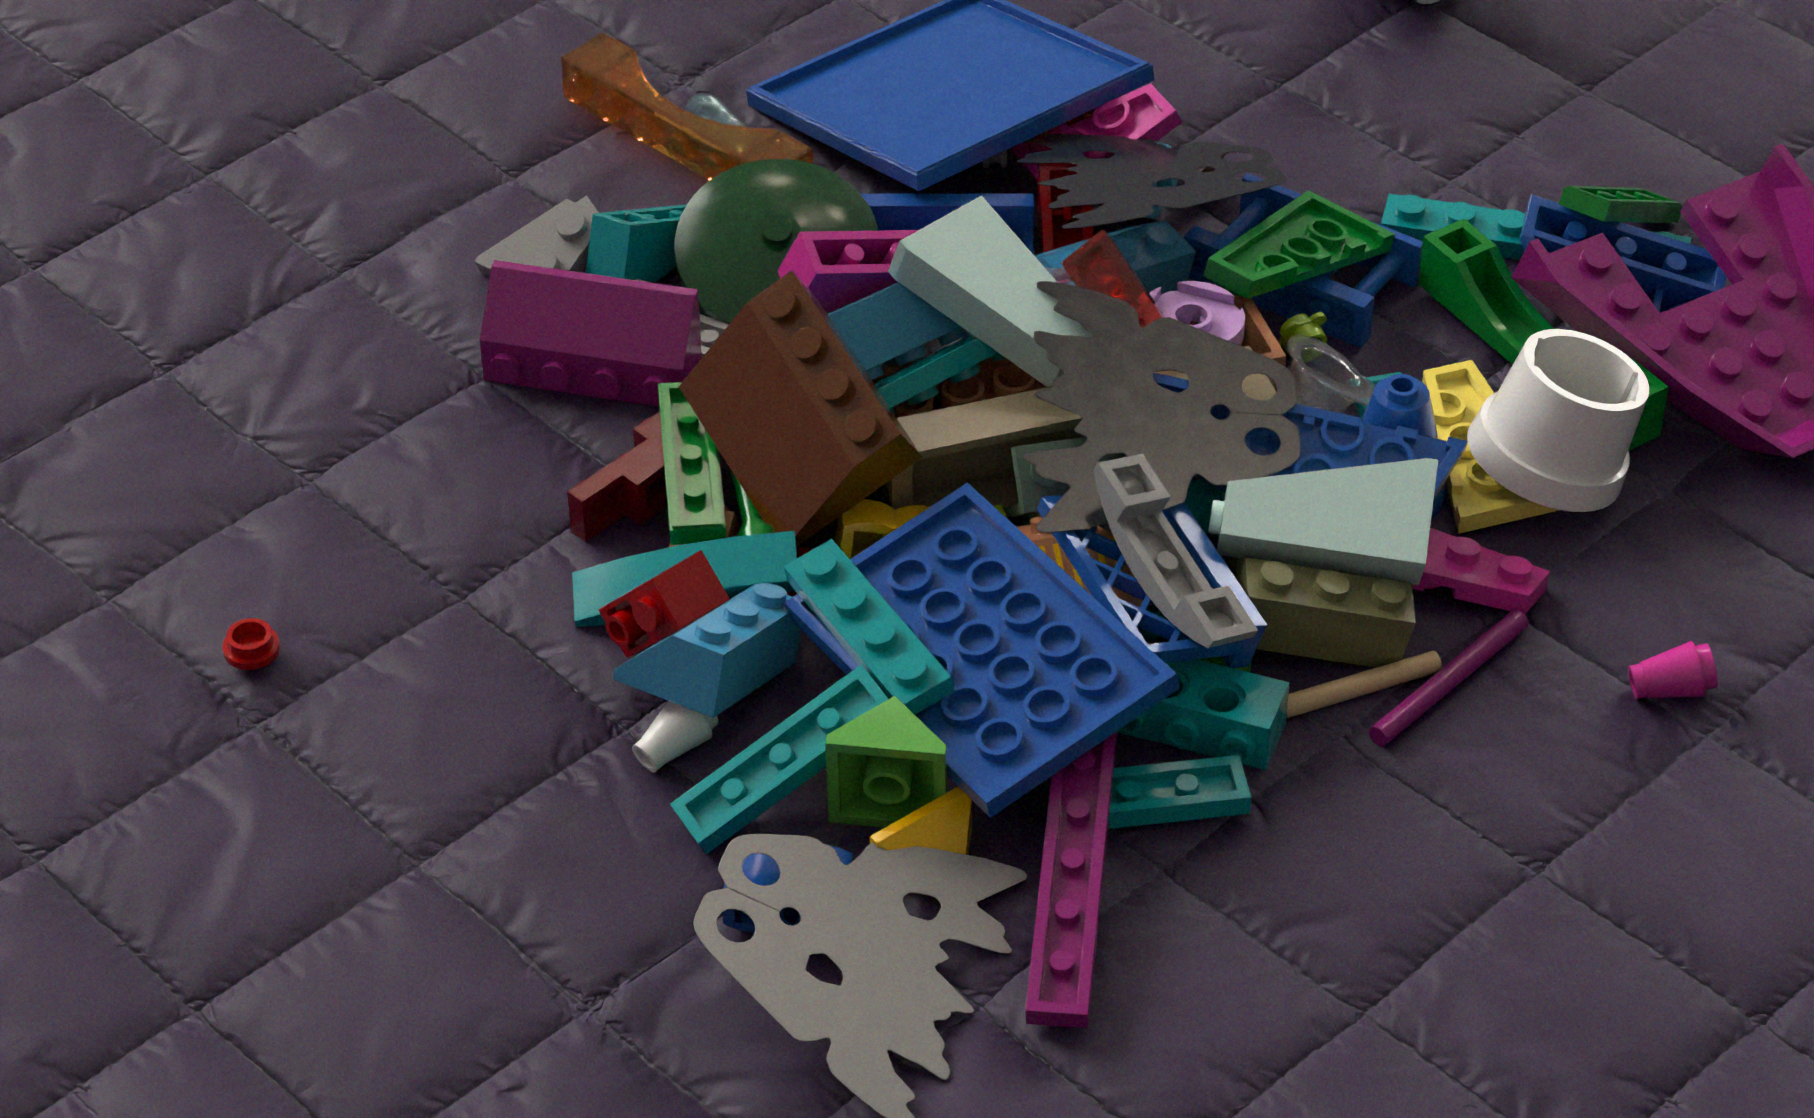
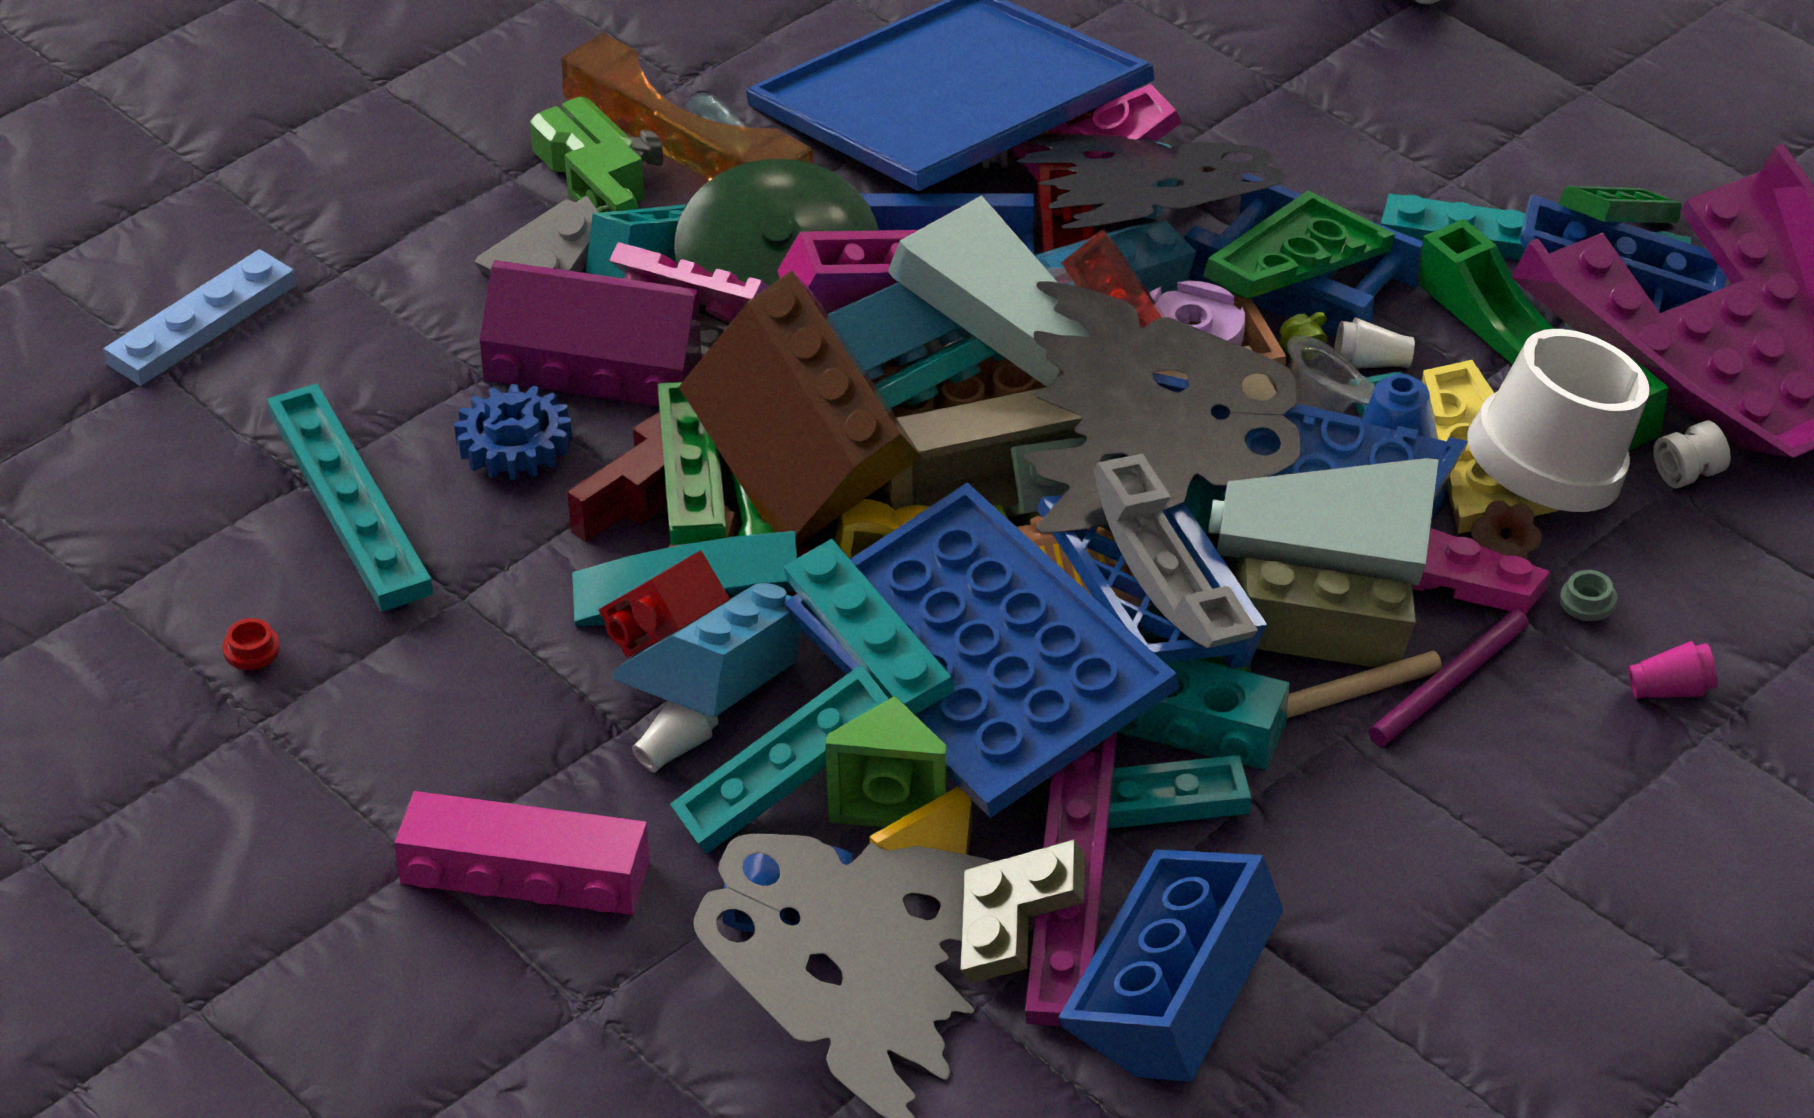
(199, 317): none -> light blue plate
(350, 498): none -> teal plate
(513, 431): none -> blue gear
(522, 852): none -> dark pink brick
(594, 154): none -> bright green plate
(719, 291): none -> dark pink wing
(1005, 896): none -> plate
(1174, 961): none -> blue slope
(1373, 346): none -> white cone
(1518, 518): none -> reddish brown plant
(1588, 596): none -> sand green plate
(1686, 456): none -> white wheel

